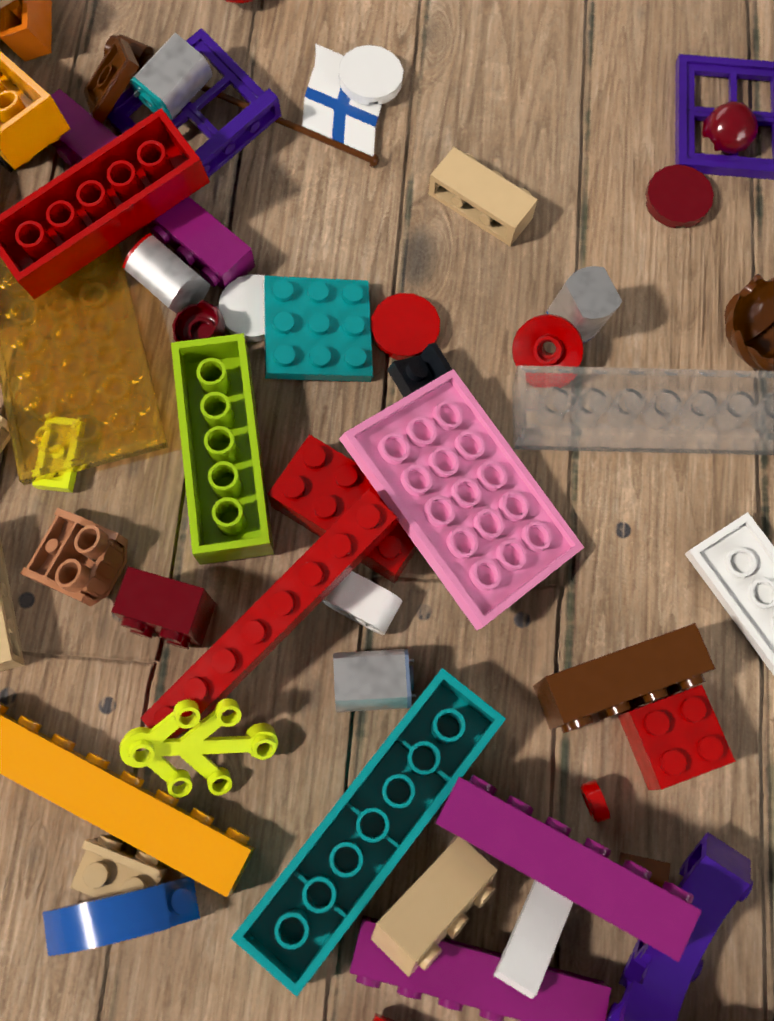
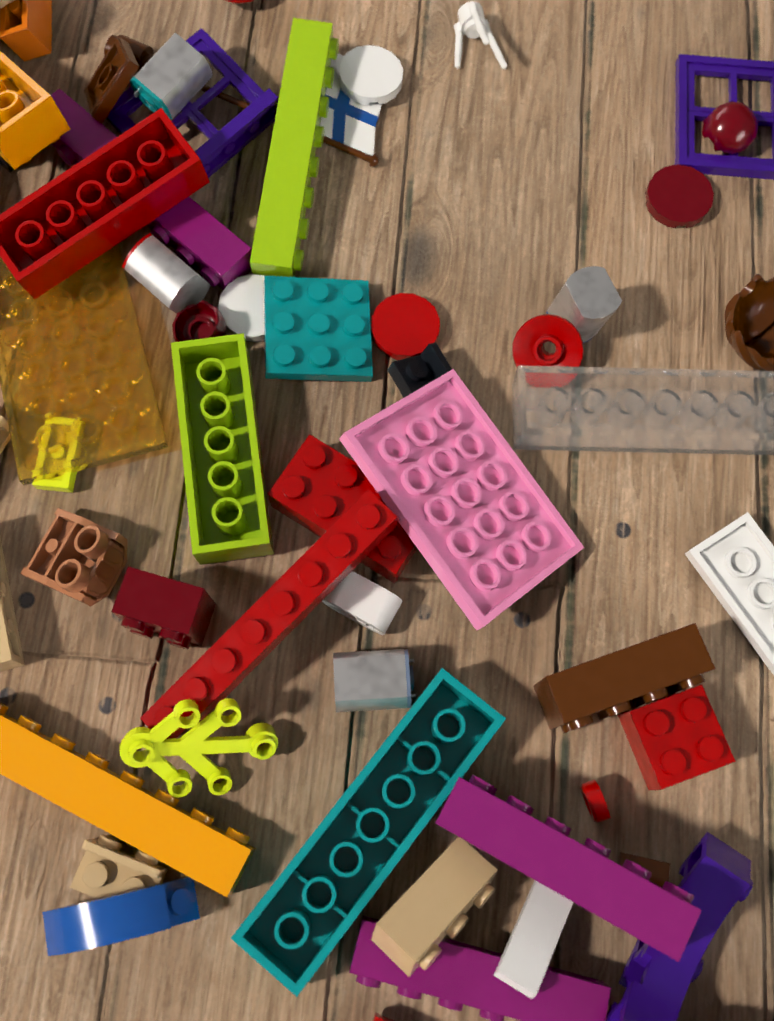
(293, 149): none -> lime brick
(473, 24): none -> white plant
(482, 196): tan brick -> none

